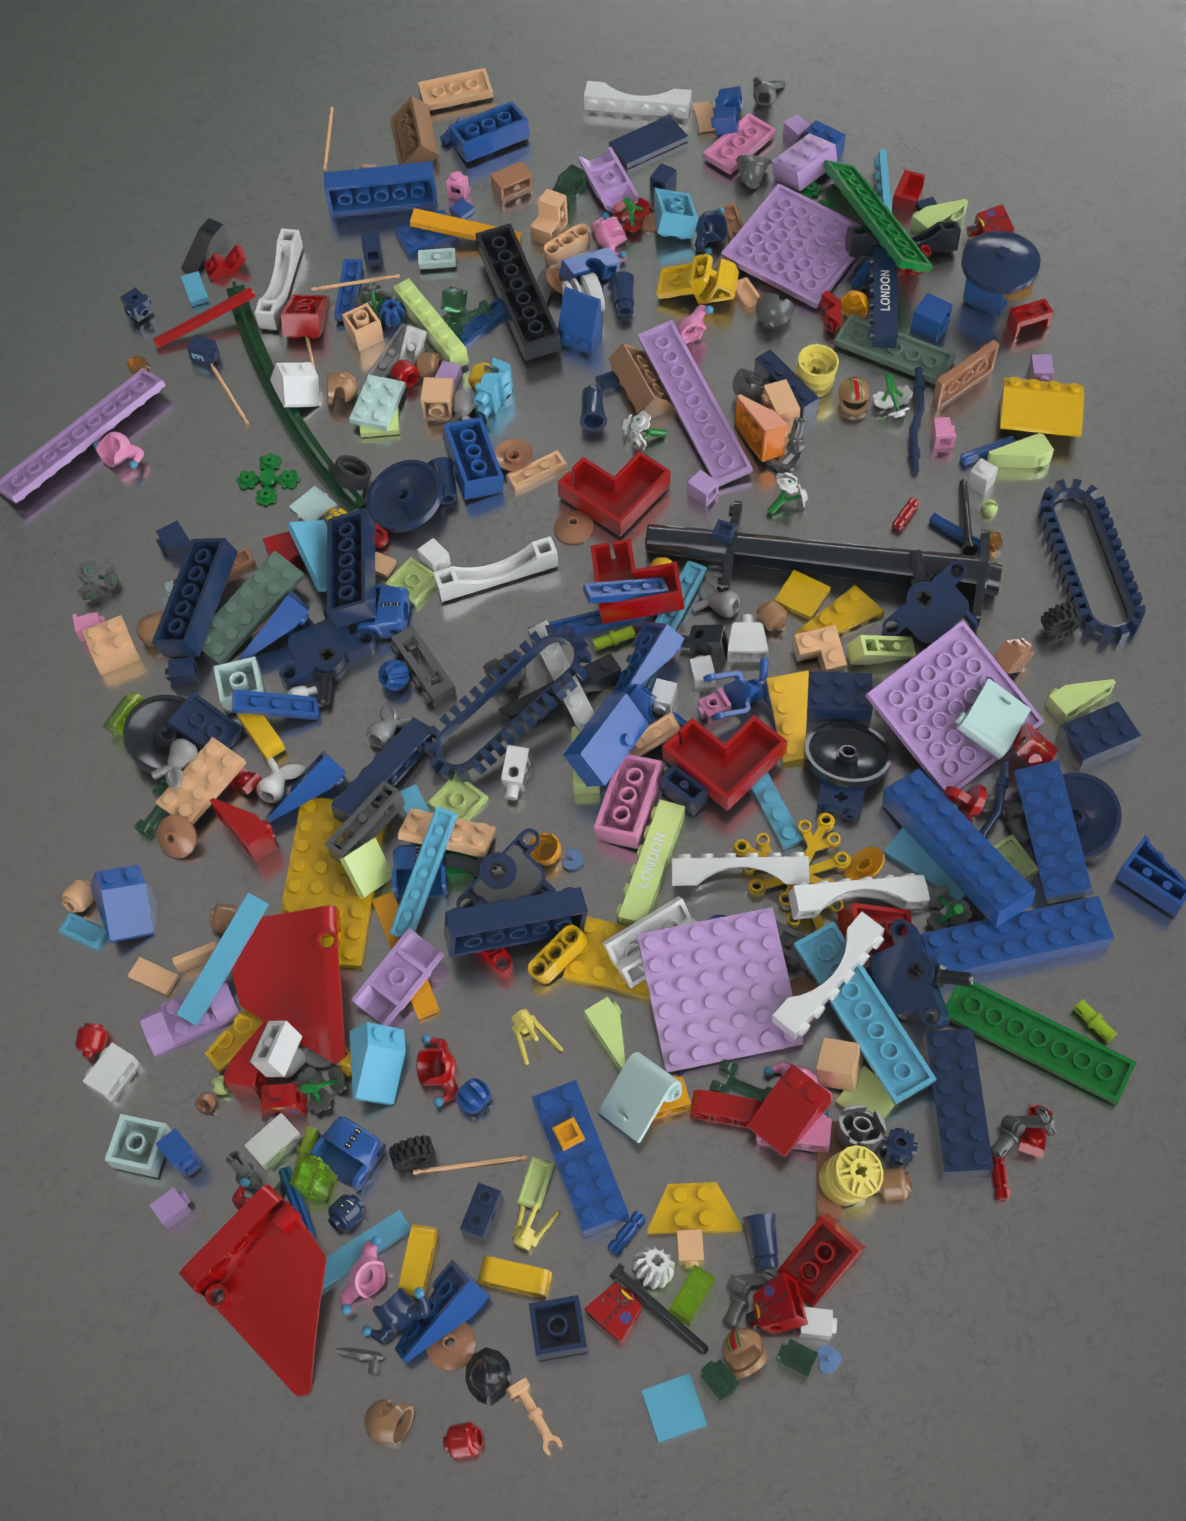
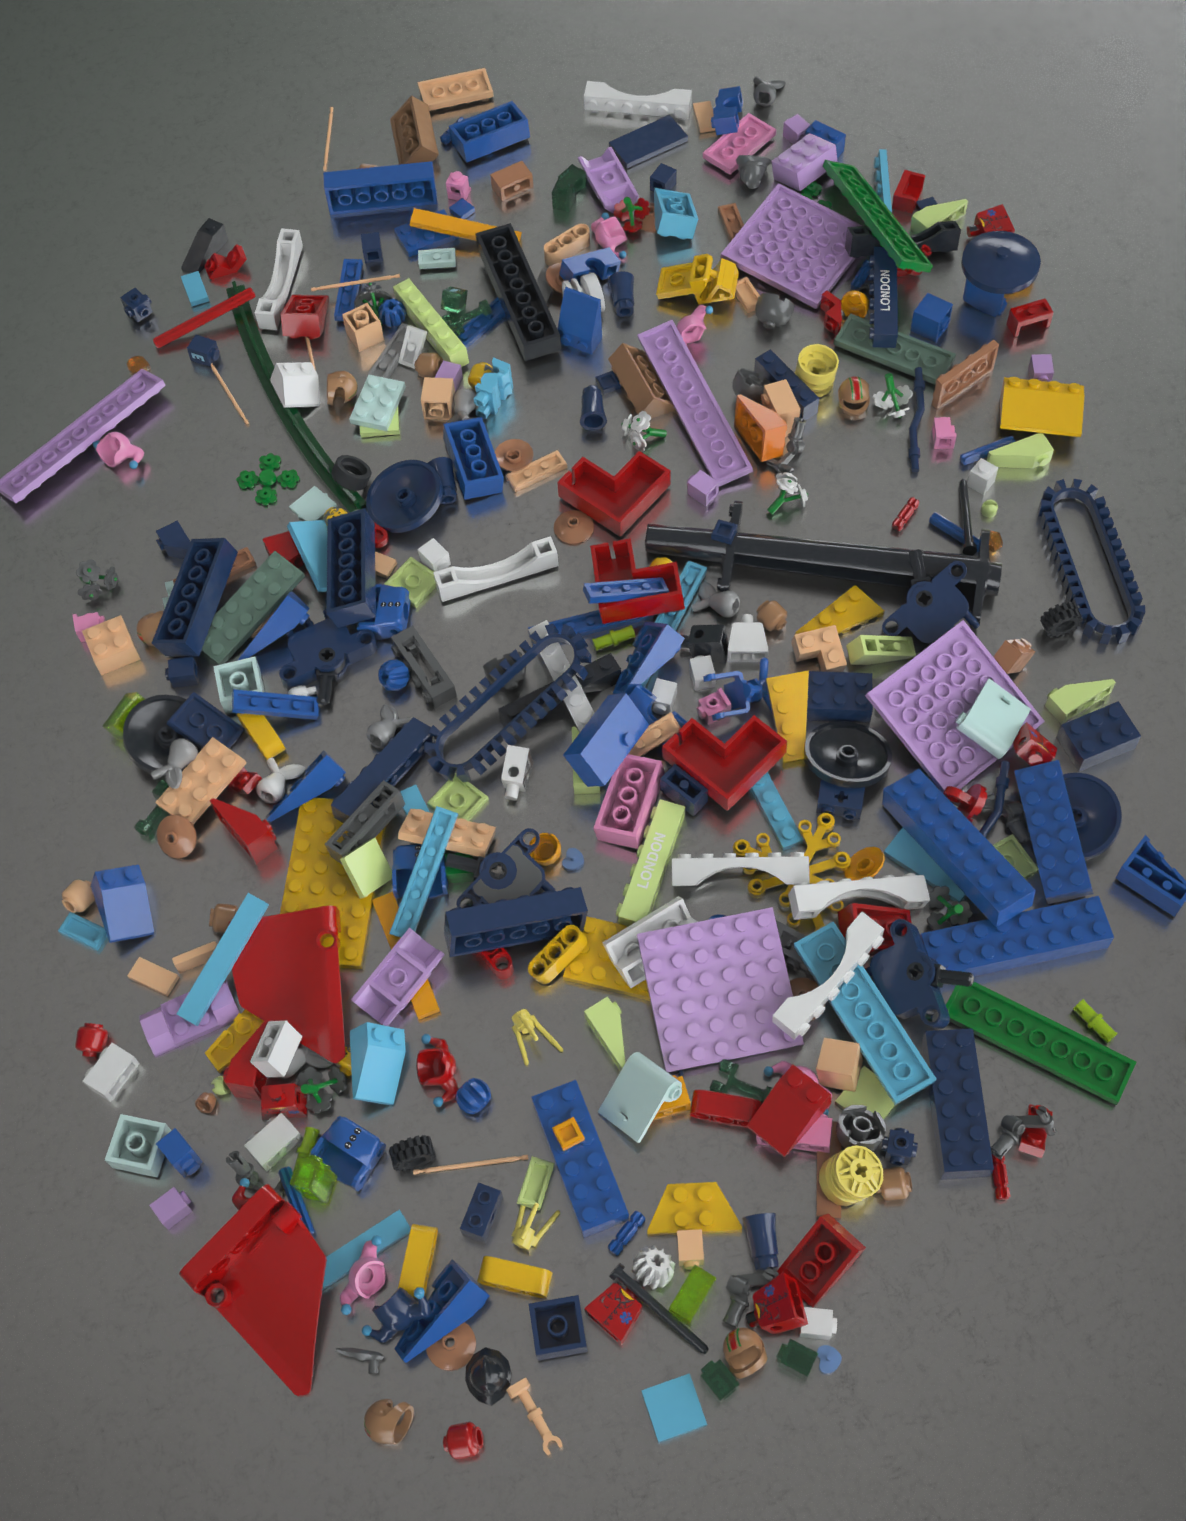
(346, 1212): dark blue head -> none
(405, 371): red head -> none
(551, 217): light nougat brick -> none
(709, 229): dark blue piece -> none
(802, 595): yellow tile -> none

